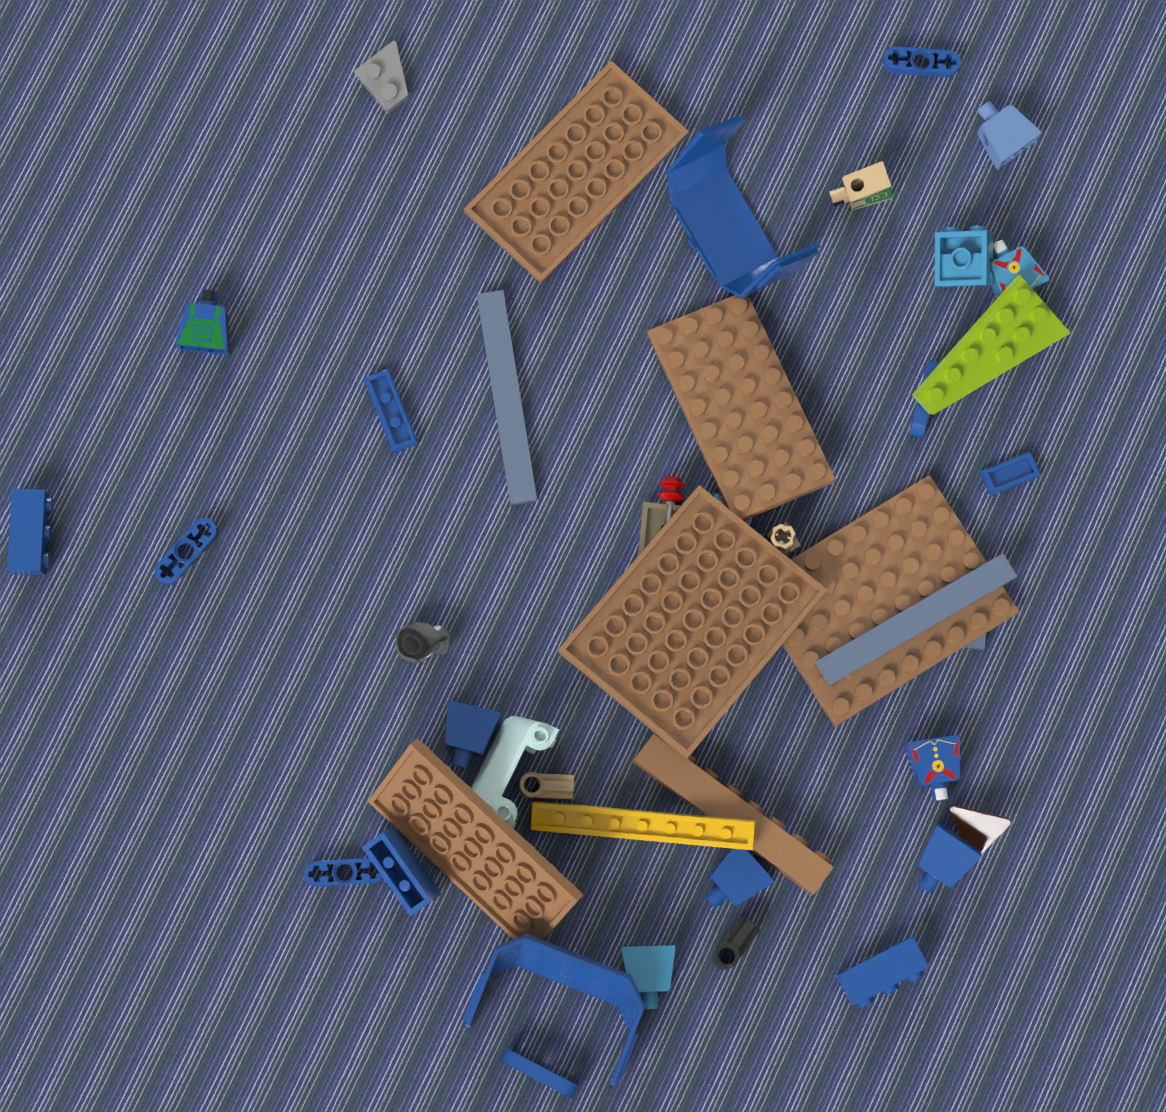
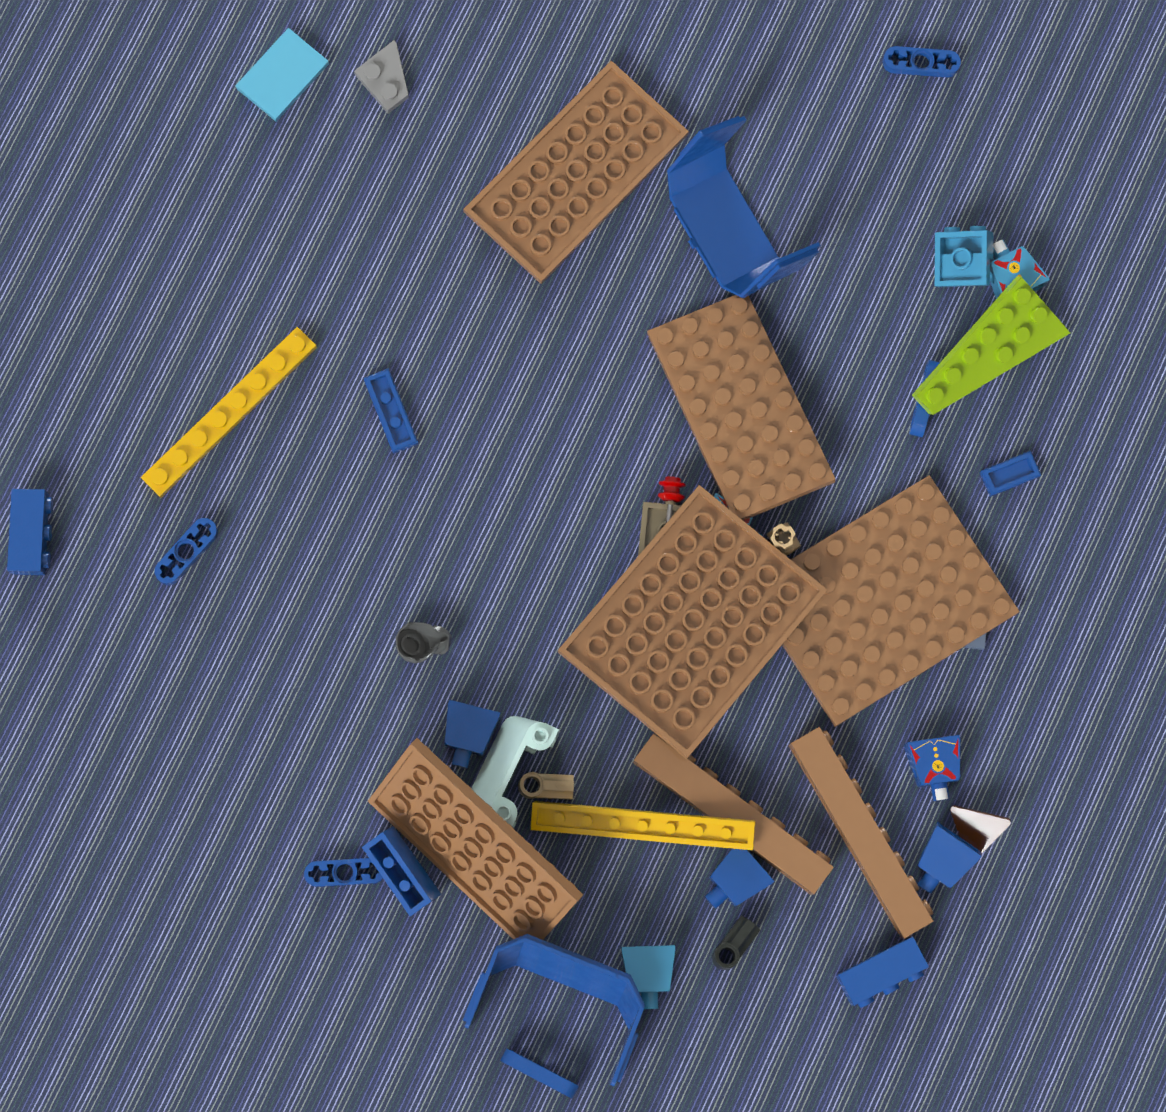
(204, 327): torso -> none
(228, 412): none -> yellow plate
(282, 74): none -> medium azure tile
(506, 397): sand blue tile -> none
(860, 832): none -> medium nougat brick
(874, 186): tan torso -> none
(915, 619): sand blue tile -> none
(1005, 133): medium blue torso -> none

